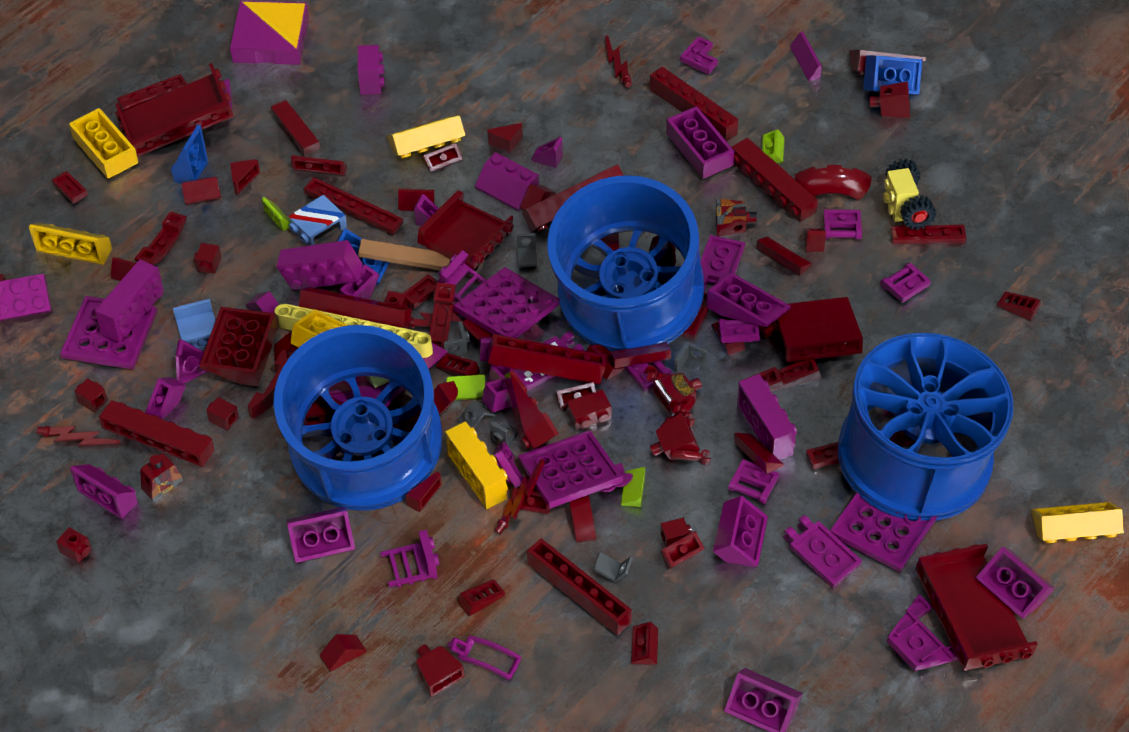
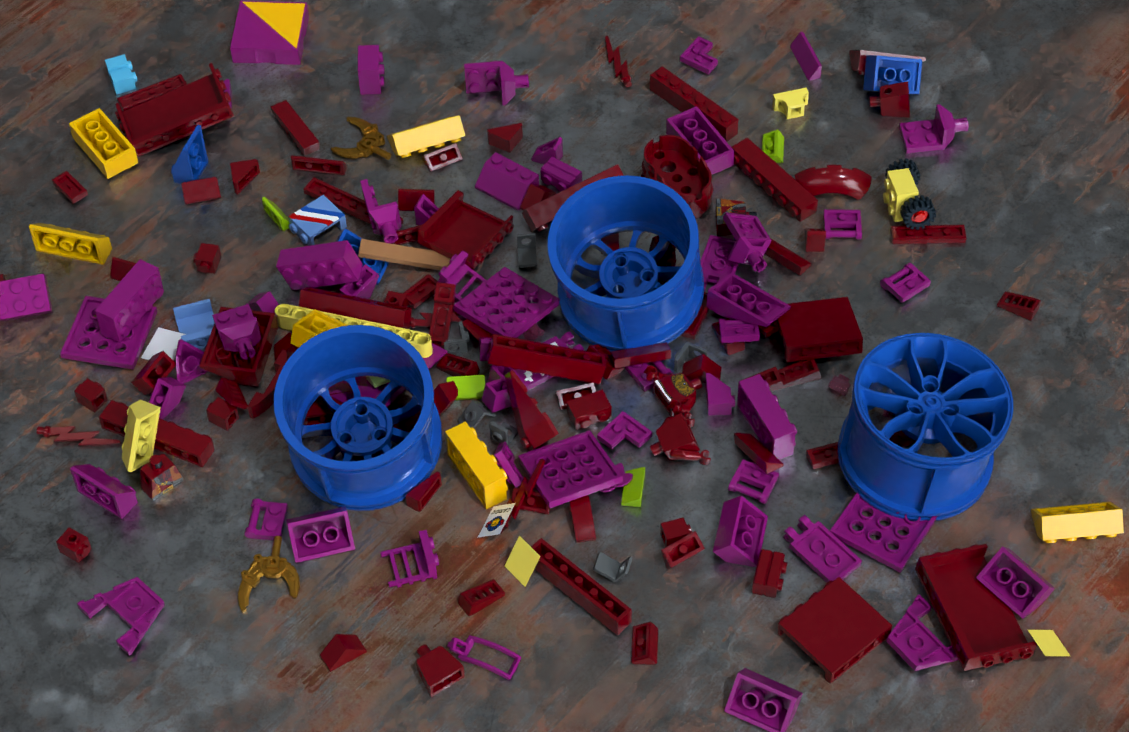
(120, 74): none -> medium azure brick
(133, 604): none -> magenta wing
(140, 434): none -> light yellow slope
(157, 367): none -> dark red brick
(165, 240): dark red slope -> none
(165, 341): none -> white sticker
(231, 393): none -> dark red slope
(238, 330): none -> magenta plate
(270, 567): none -> pearl gold bar
(272, 523): none -> magenta plate
(367, 145): none -> pearl gold bar
(383, 218): none -> magenta plate
(407, 235): none -> dark red slope
(494, 77): none -> magenta plate
(496, 520): none -> white sticker
(522, 561): none -> light yellow sticker
(560, 174): none -> magenta brick
(624, 427): none -> magenta plate
(678, 167): none -> dark red piece
(699, 367): none -> dark red slope
(718, 396): none -> magenta slope
(750, 239): none -> magenta plate
(768, 573): none -> dark red brick
(791, 102): none -> light yellow brick
(835, 628): none -> dark red panel
(840, 384): none -> clear pink plate
(932, 134): none -> magenta plate
(1048, 643): none -> light yellow sticker

